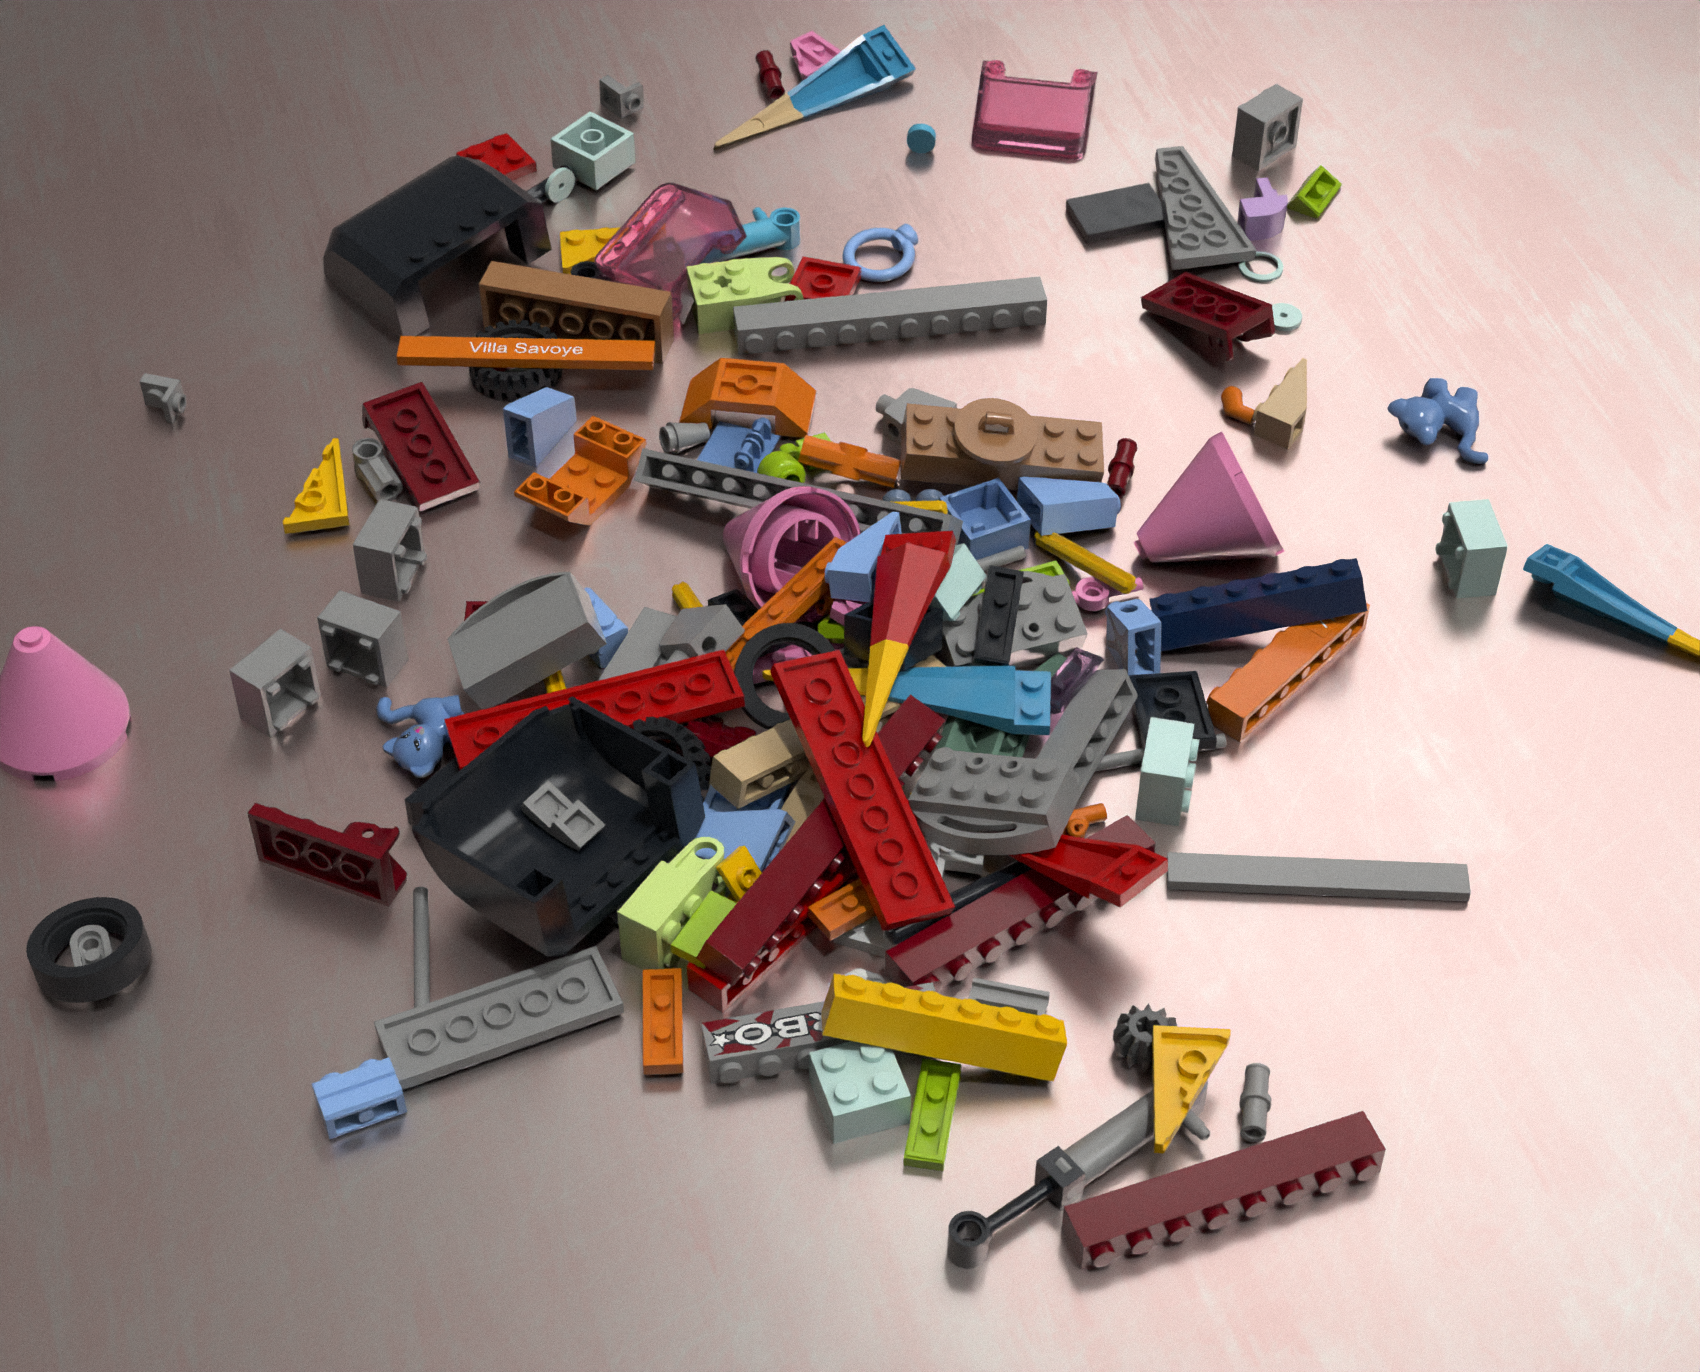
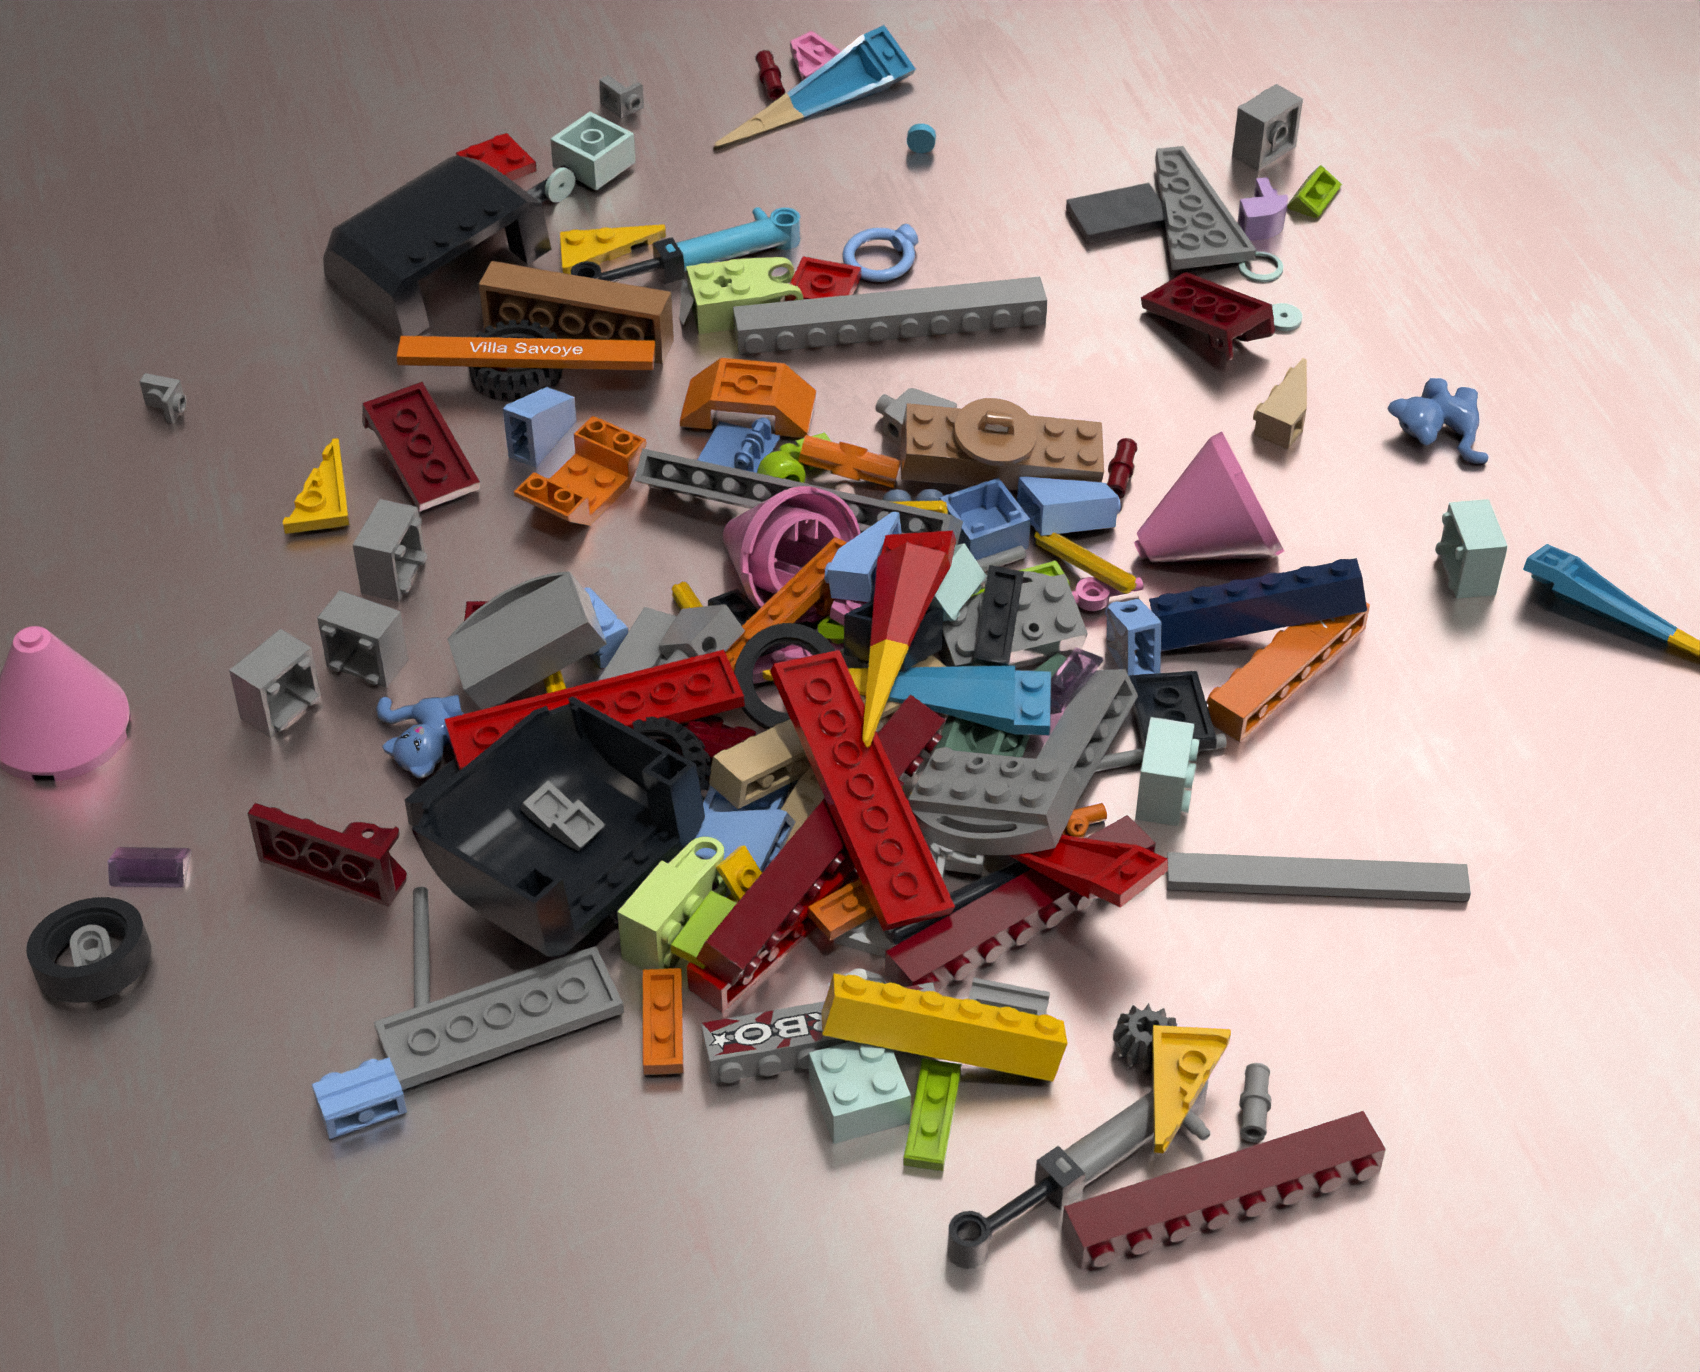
(148, 867): none -> clear purple slope
(375, 470): light grey piece -> none
(667, 234): clear pink windscreen -> none
(682, 436): light grey cone -> none
(1033, 114): clear pink windscreen -> none
(1233, 405): orange arm -> none

